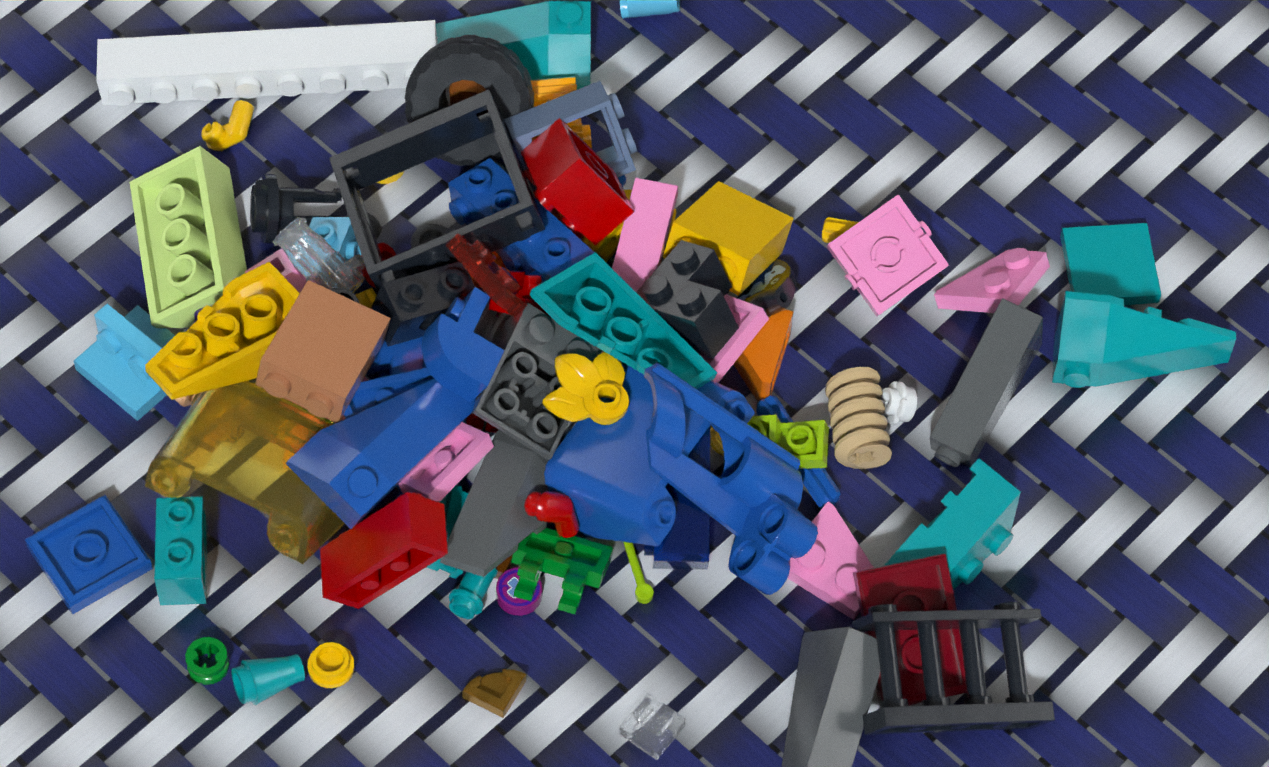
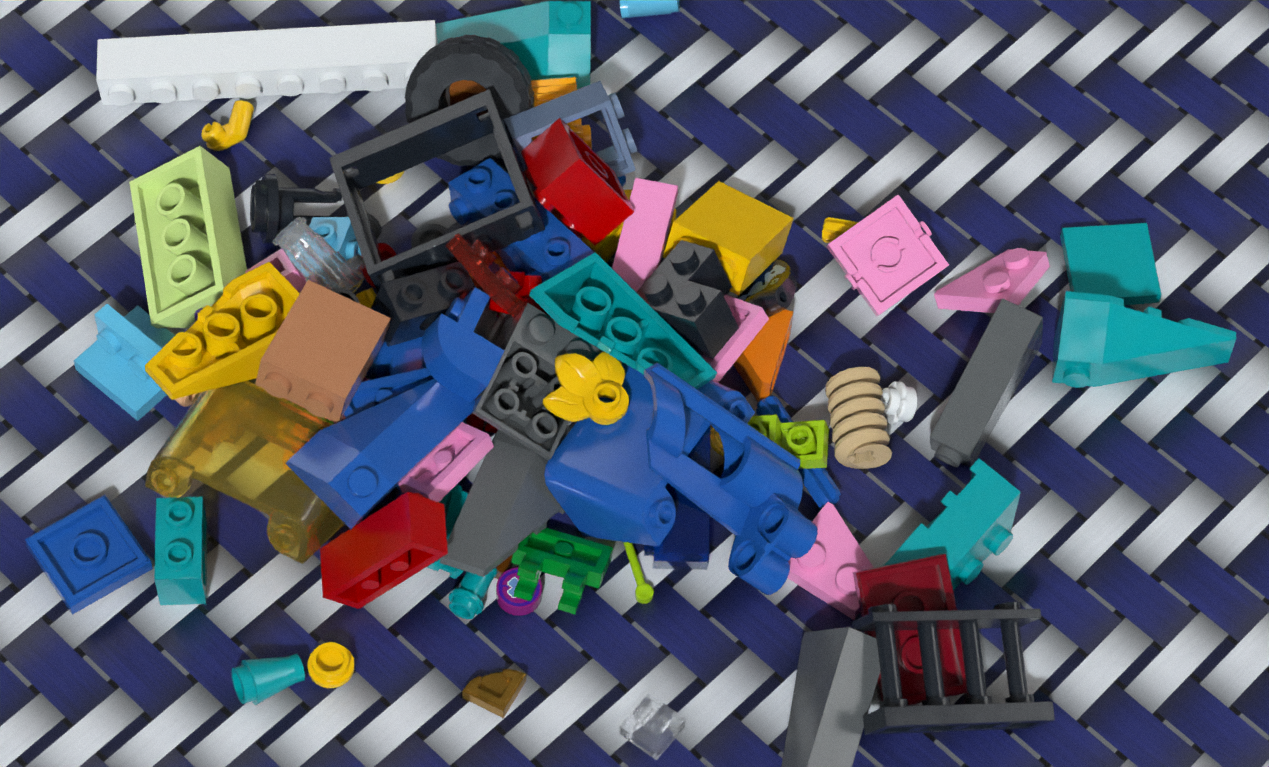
(208, 646): green bush -> none
(554, 508): red arm -> none

